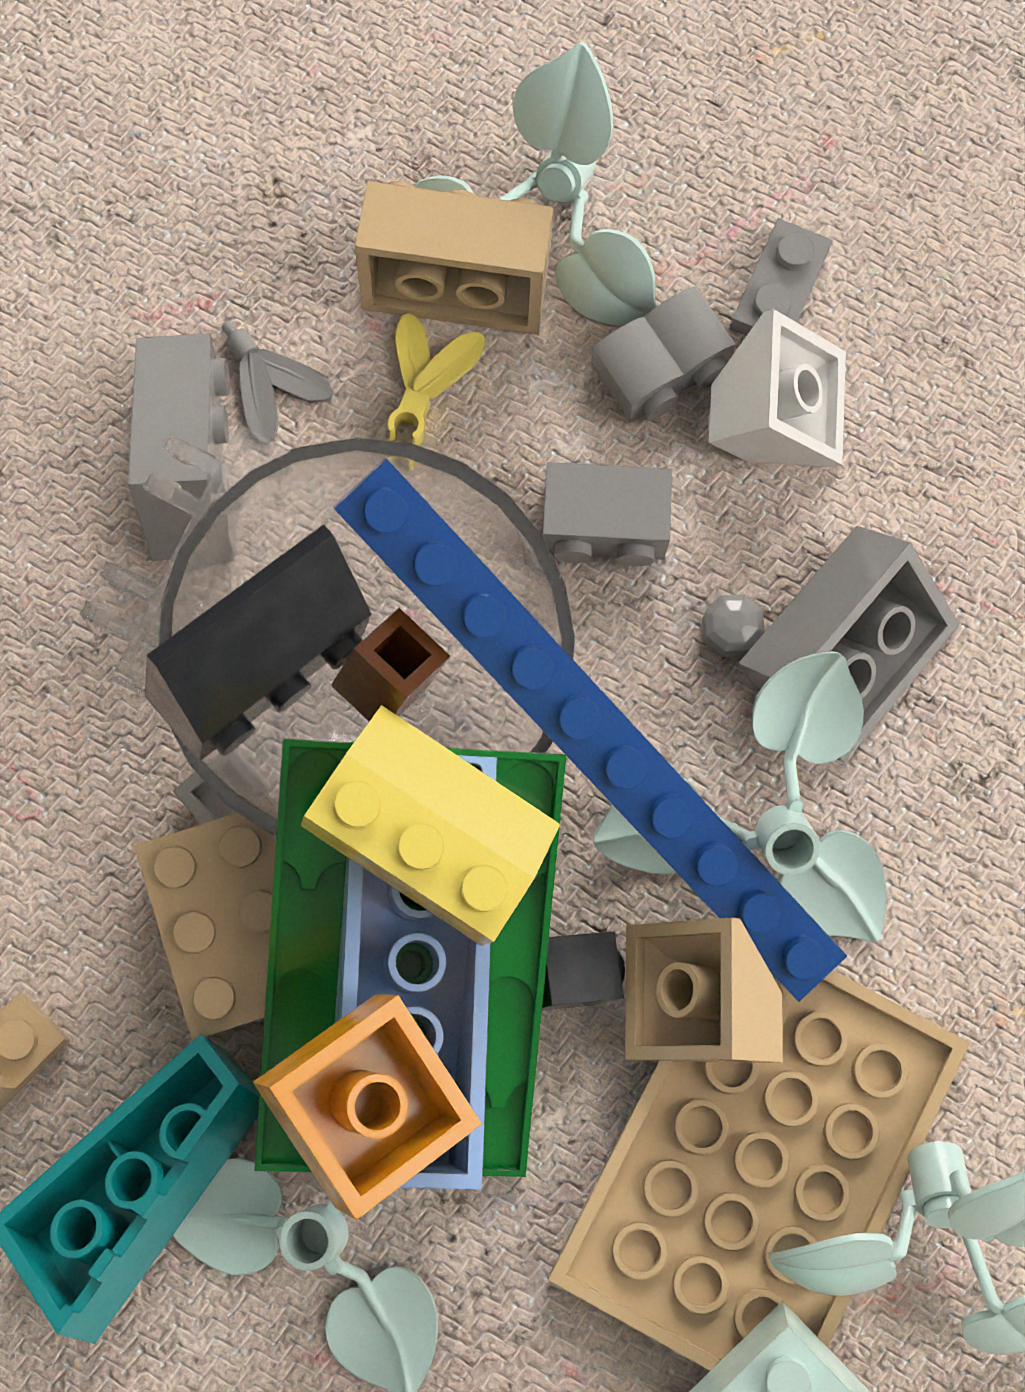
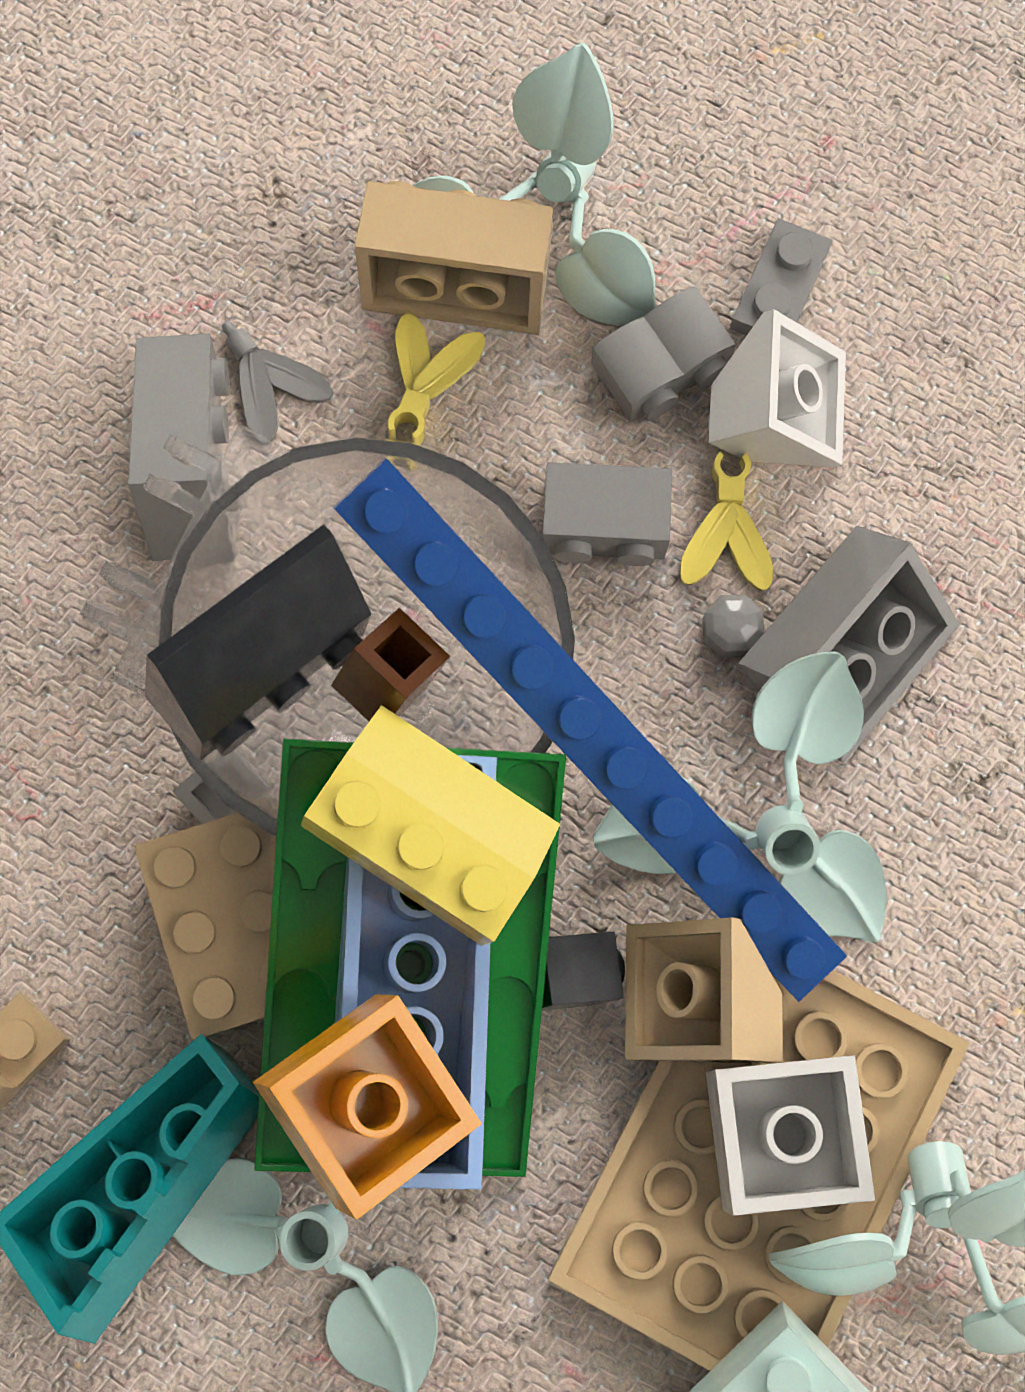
(728, 525): none -> light yellow piece
(789, 1135): none -> white brick

